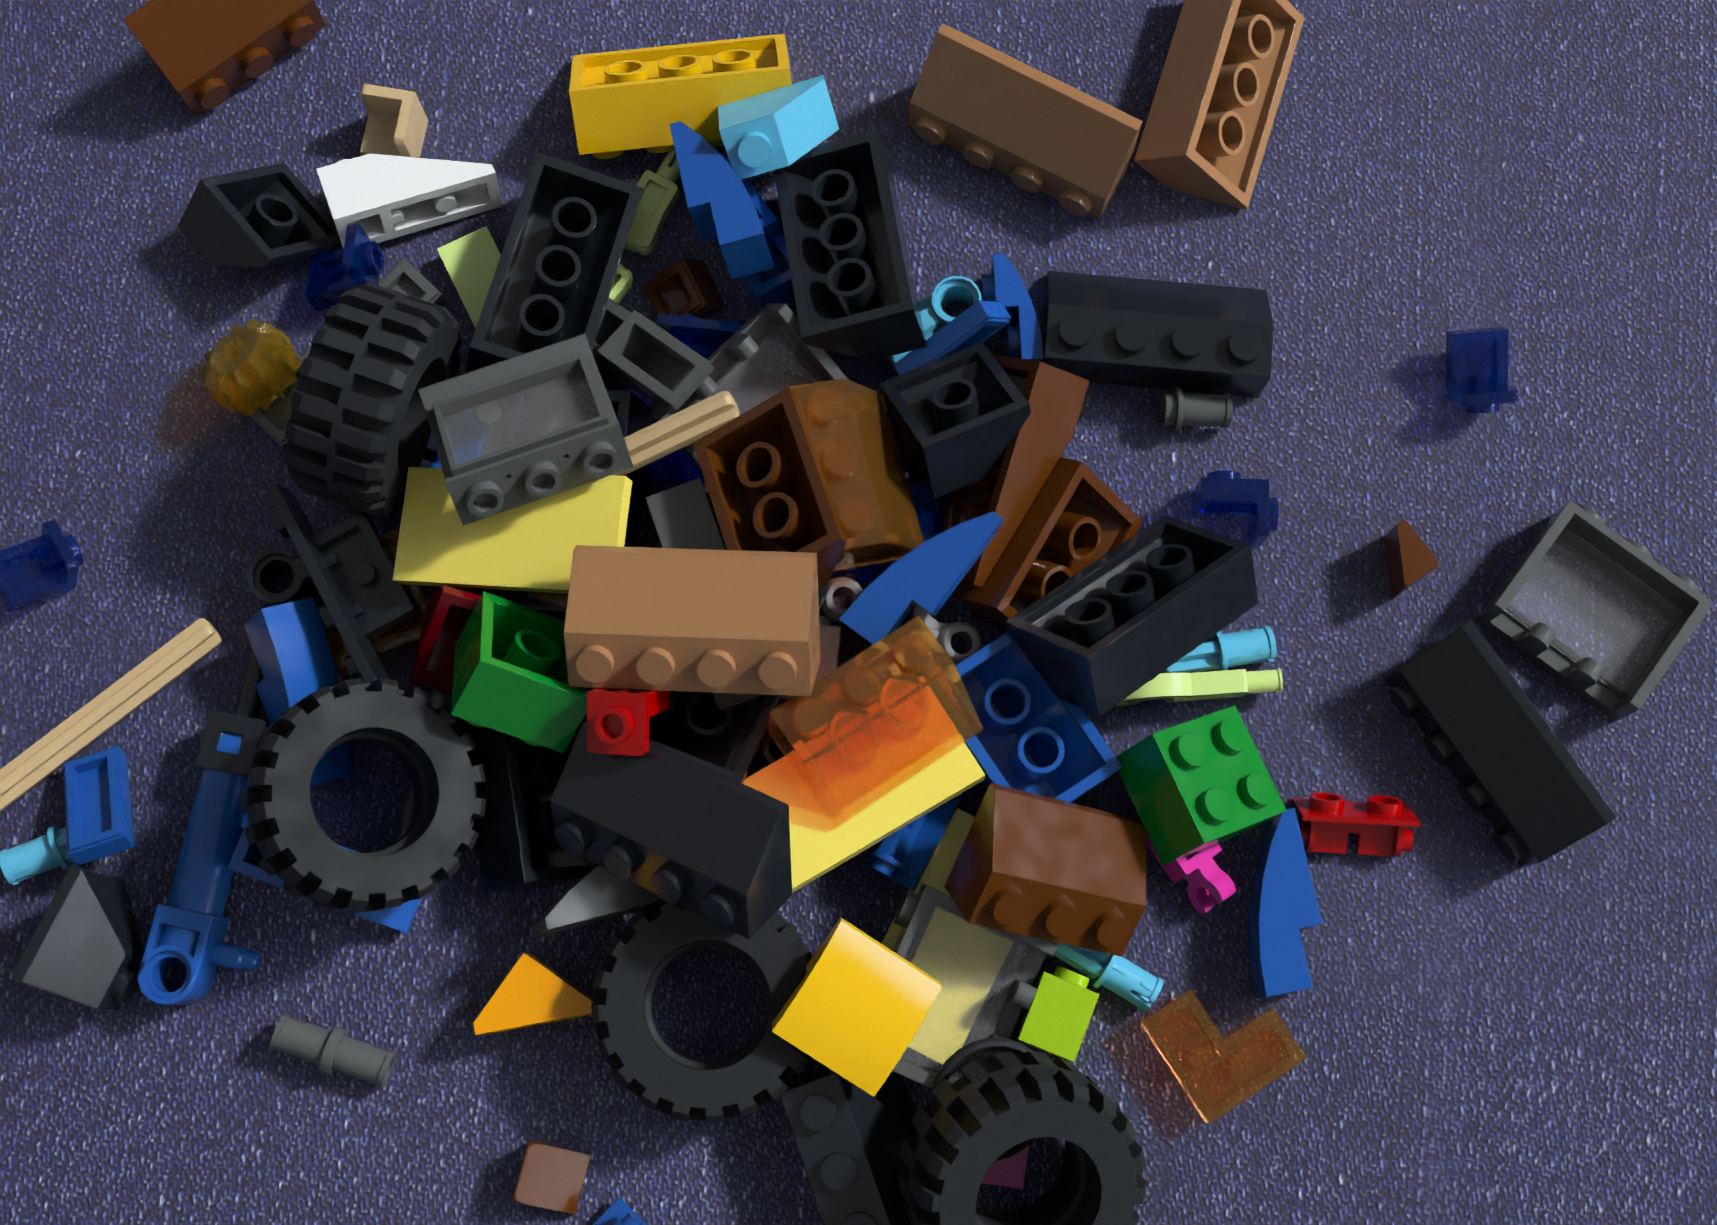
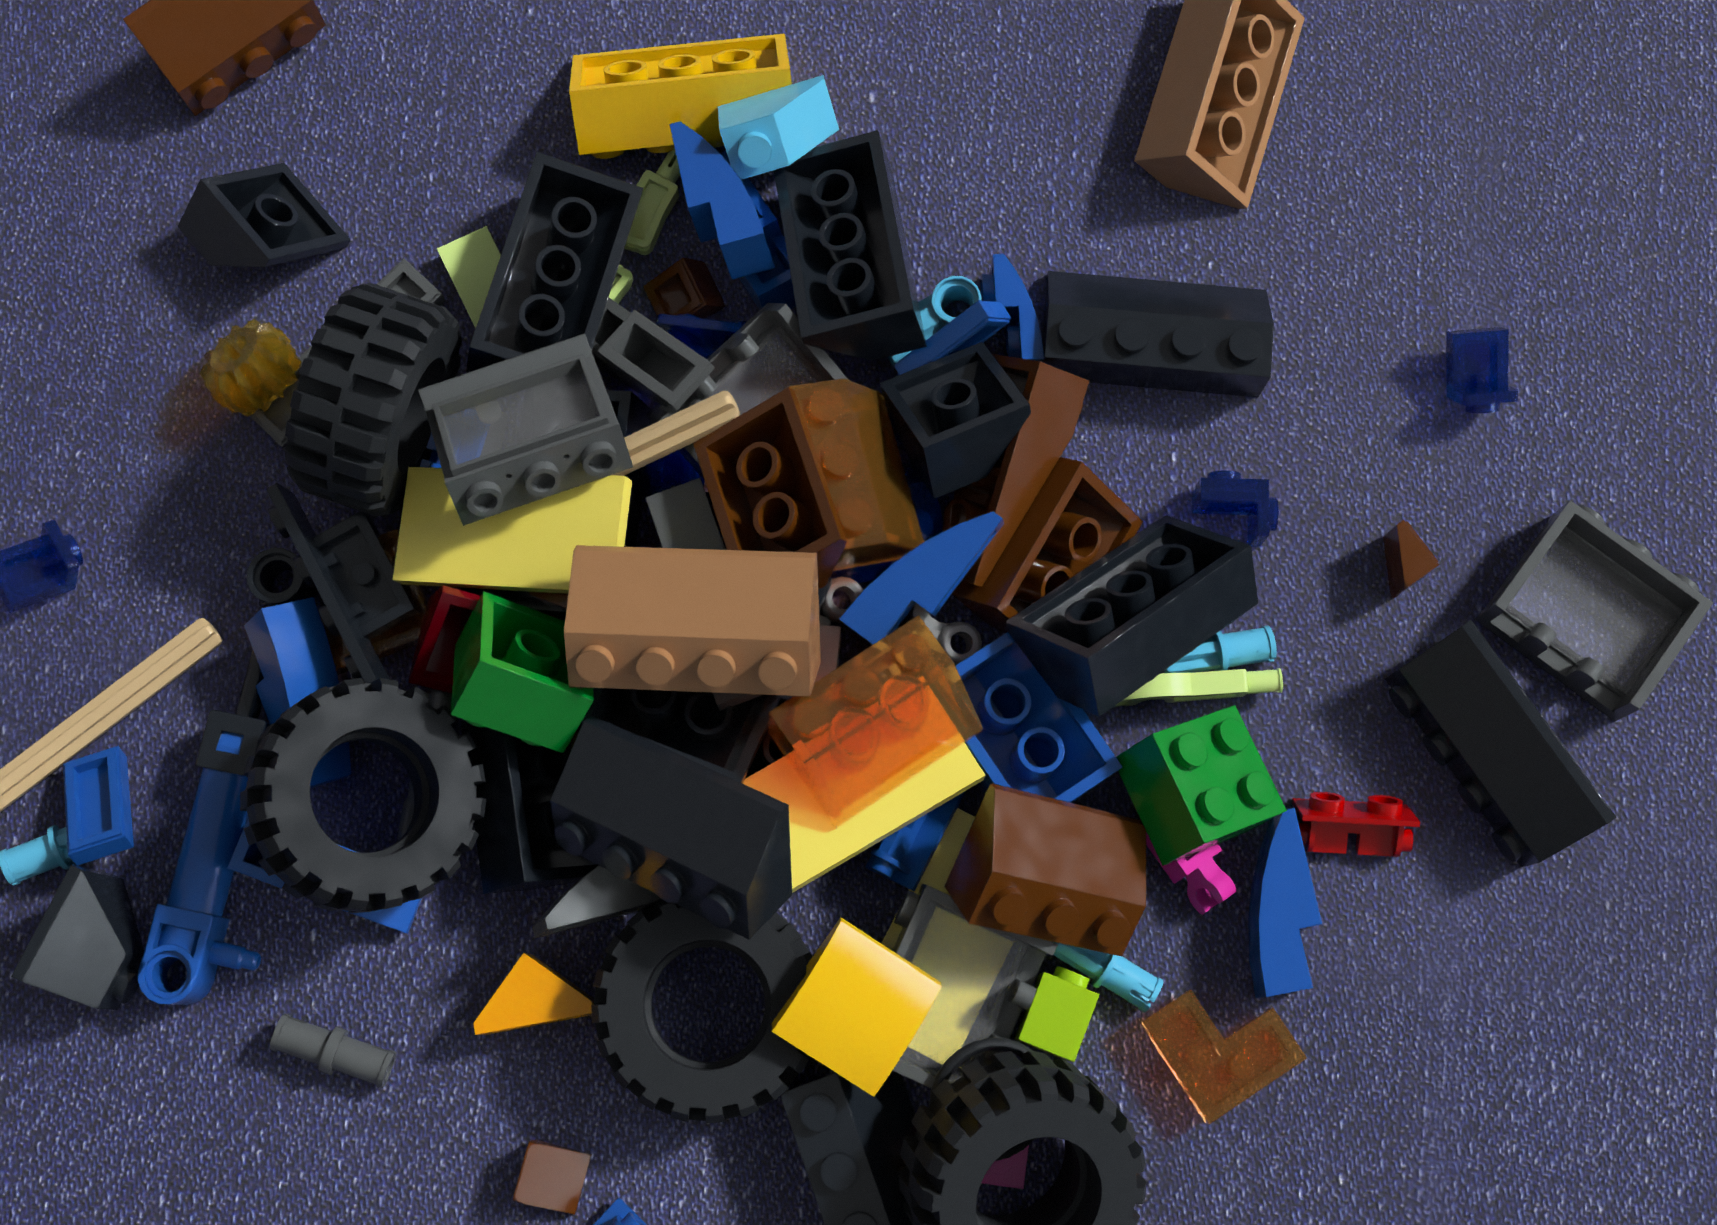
(345, 268): clear blue bracket -> none
(394, 122): tan panel -> none
(405, 194): white slope -> none
(621, 719): red bracket -> none
(1022, 123): medium nougat slope -> none
(1194, 409): dark grey pin -> none

